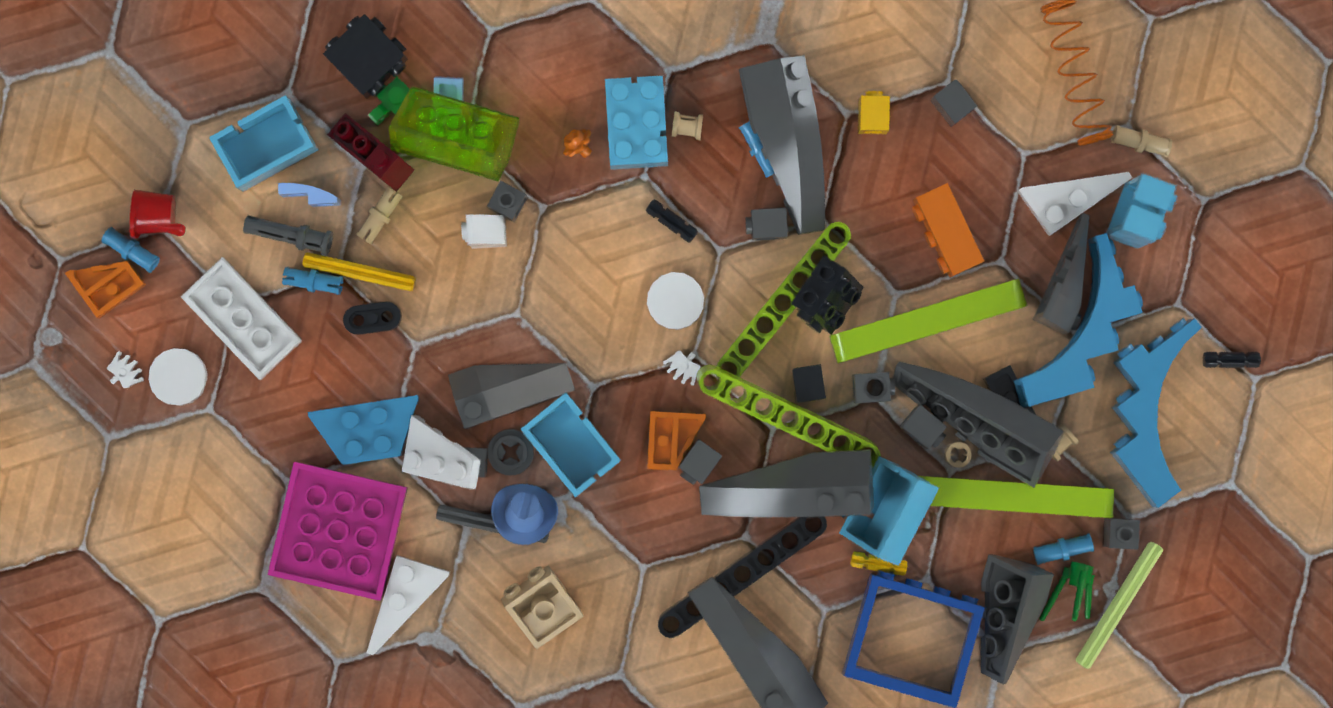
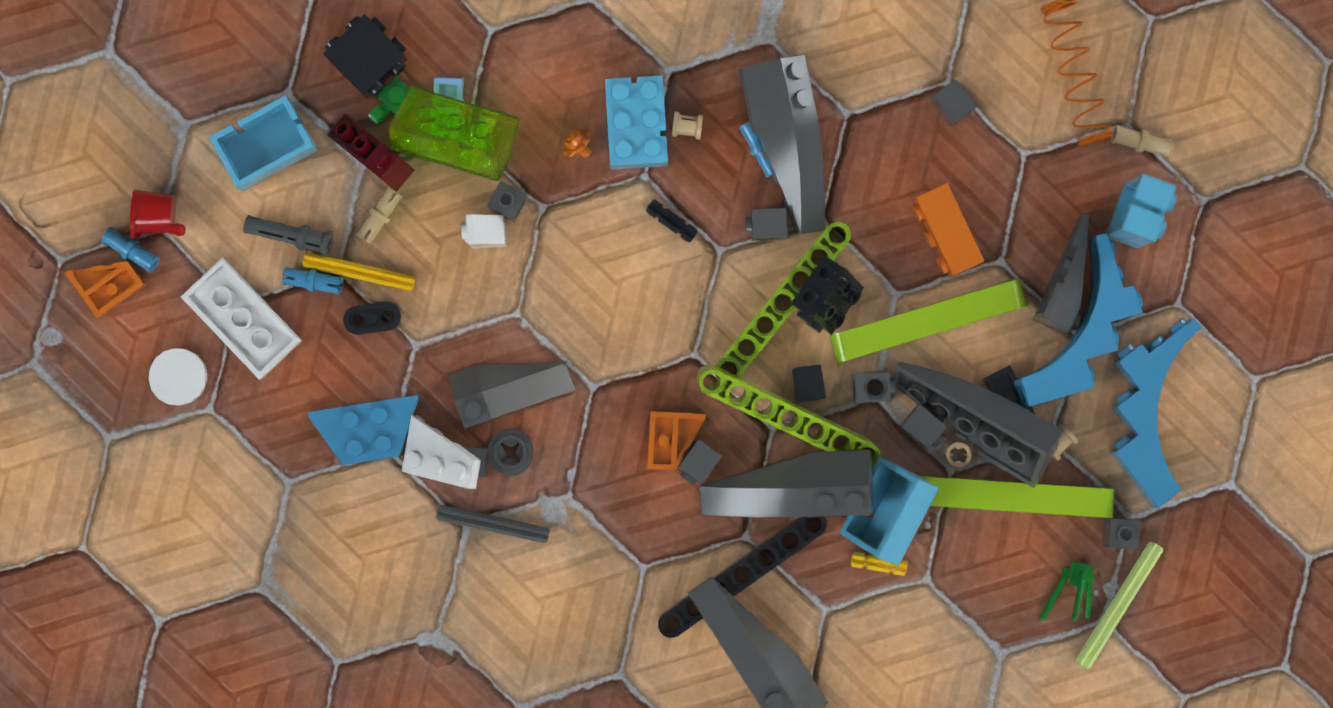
(123, 371): white piece -> none
(316, 196): light blue slope -> none
(337, 531): dark pink plate -> none
(406, 591): white wing -> none
(524, 513): medium blue hat -> none
(541, 606): tan plate -> none
(570, 444): medium azure piece -> none
(675, 300): white tile -> none
(684, 366): white piece -> none
(873, 113): yellow brick -> none
(898, 684): blue window -> none
(1013, 604): dark grey wedge -> none
(1063, 201): white wing -> none
(1063, 549): dark azure pin -> none
(1231, 359): black axle -> none

